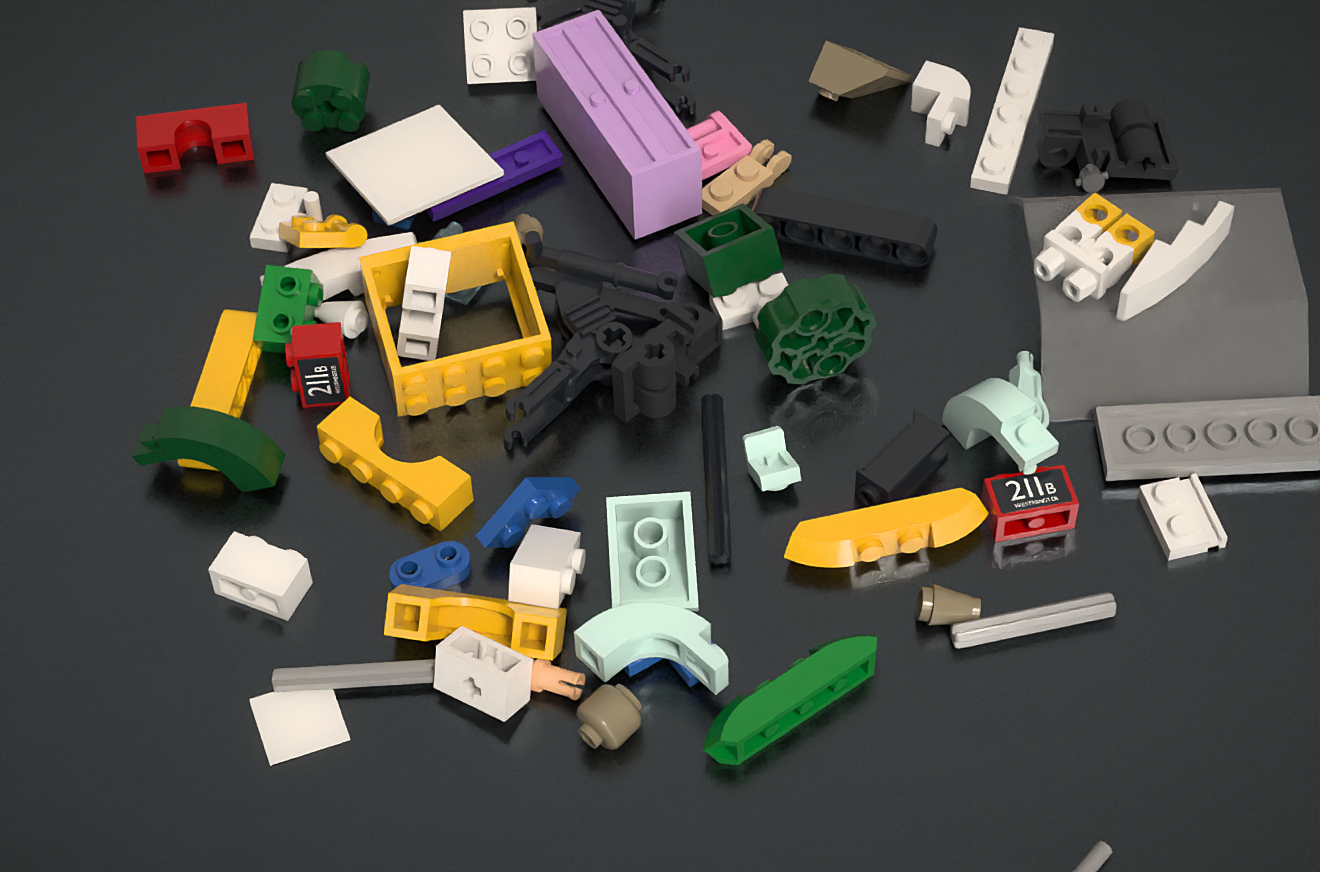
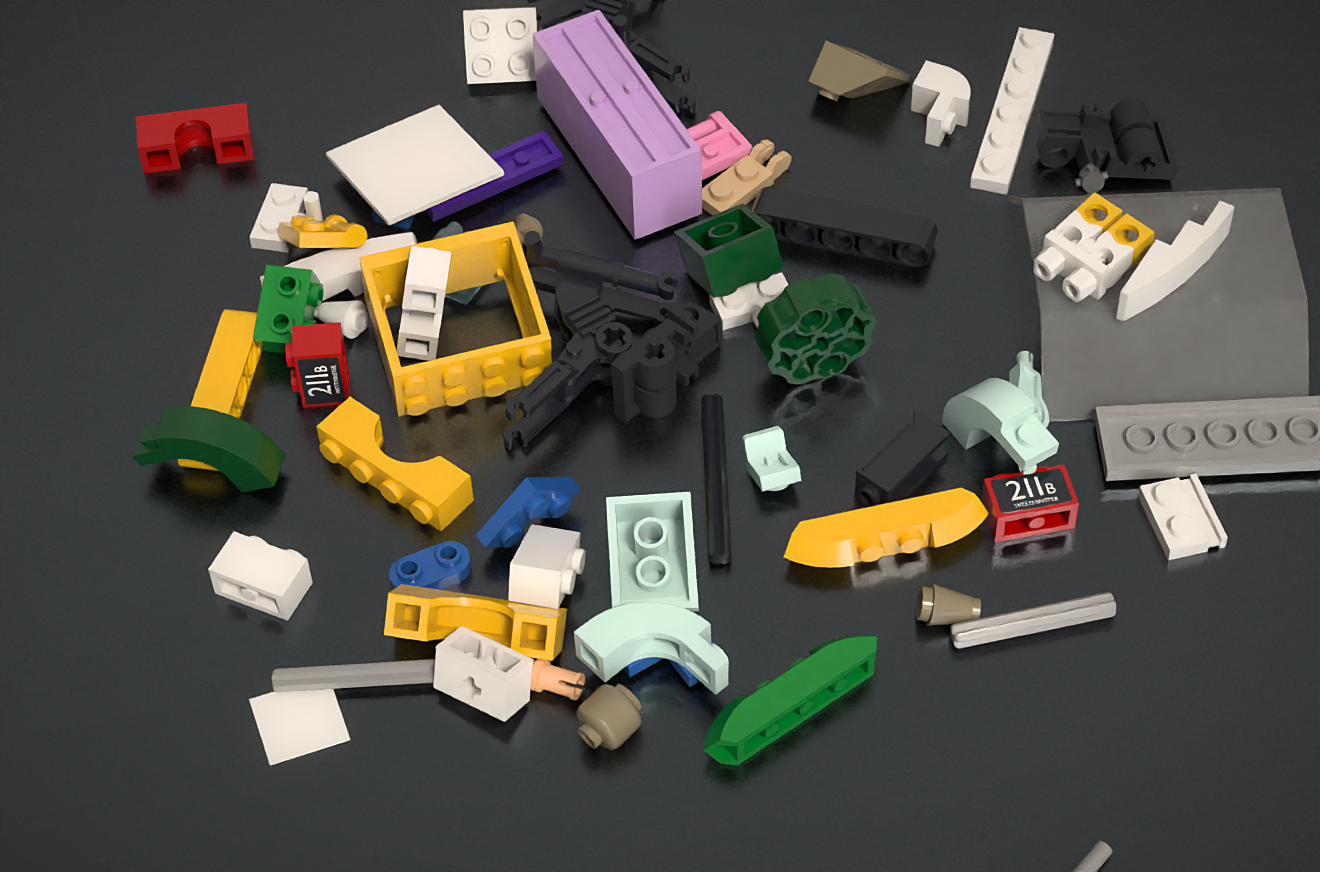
(330, 91): dark green brick -> none

